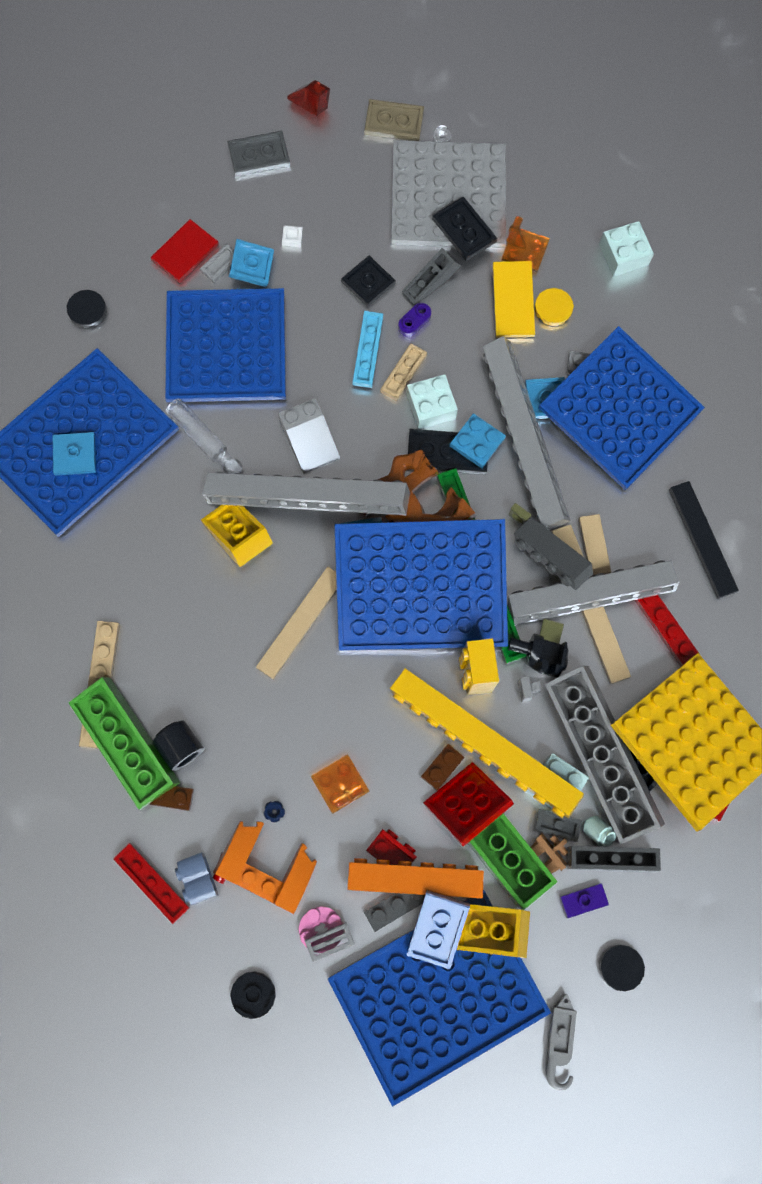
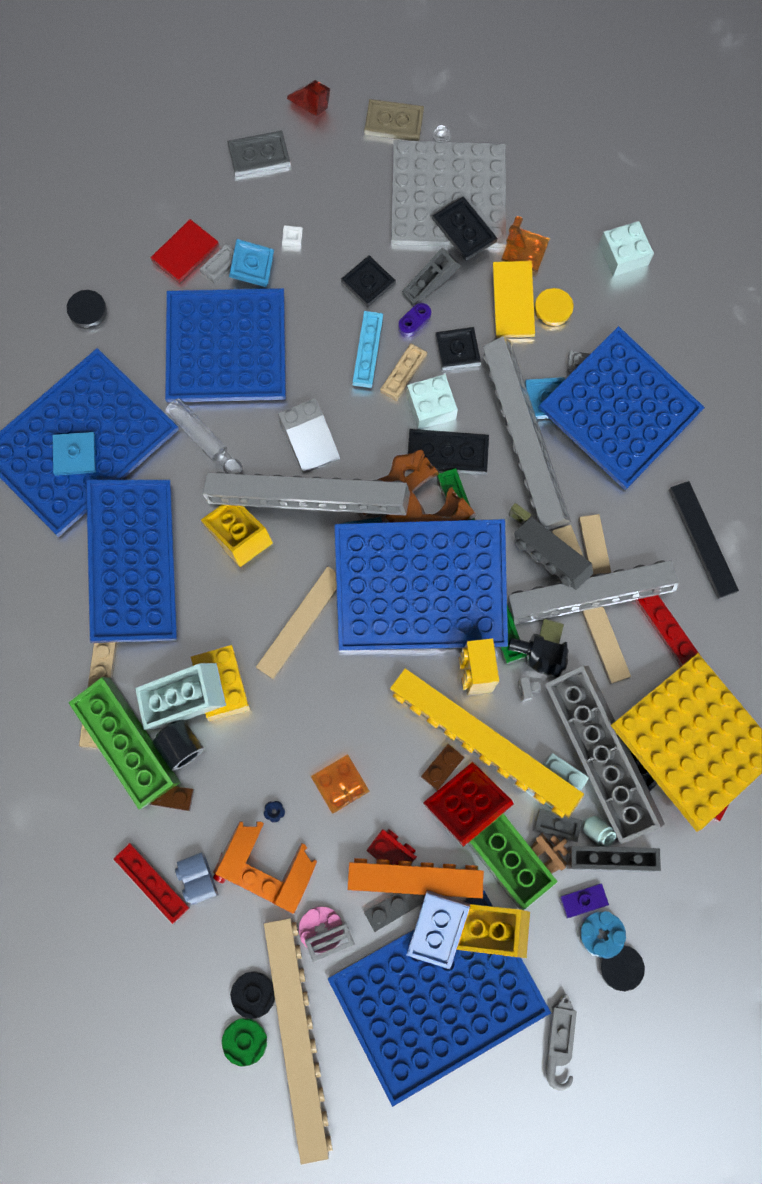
(130, 561): none -> blue plate
(180, 696): none -> light aqua brick
(231, 681): none -> yellow brick
(244, 1042): none -> green tile
(296, 1041): none -> tan brick
(458, 348): none -> black tile
(477, 441): dark azure plate -> none
(616, 935): none -> dark azure plate

